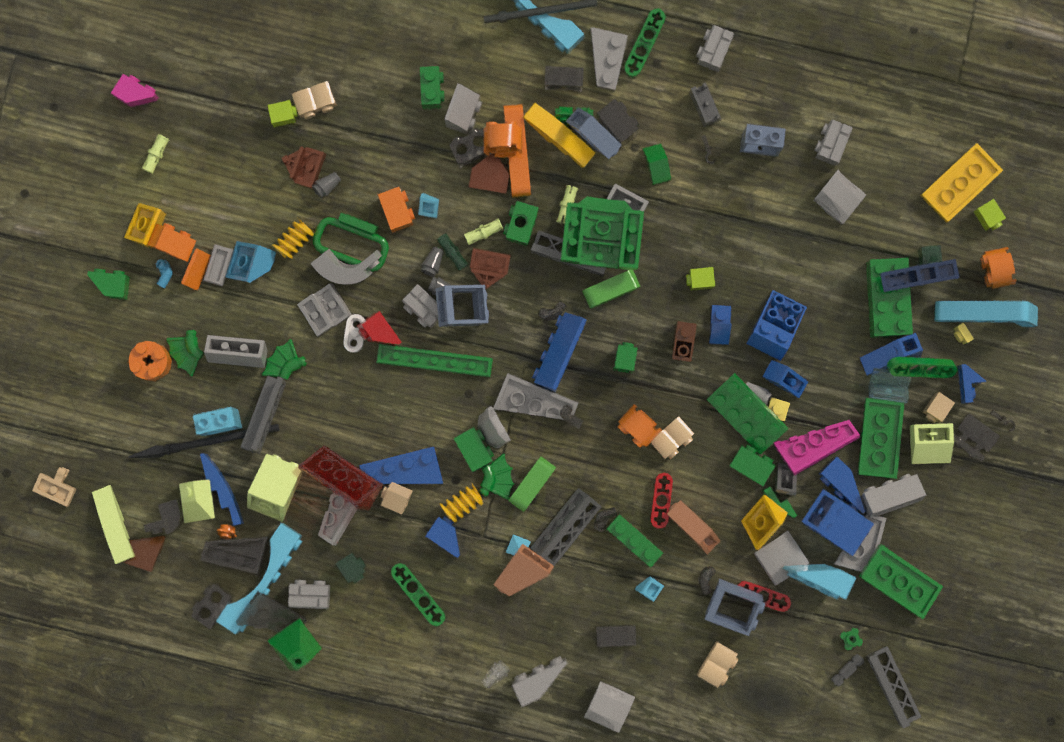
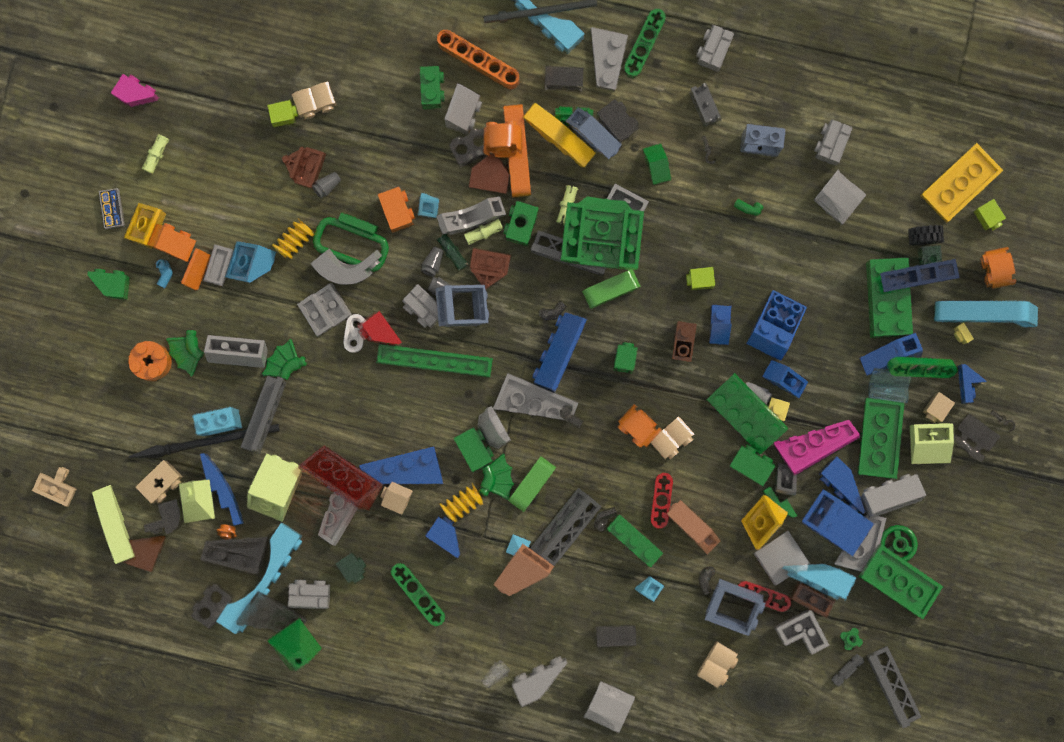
(111, 208): none -> tile
(149, 484): none -> tan brick
(471, 53): none -> orange beam
(471, 217): none -> light grey arch
(748, 209): none -> green arm
(805, 627): none -> light grey brick
(812, 599): none -> reddish brown brick
(897, 535): none -> green piece
(926, 235): none -> black tyre

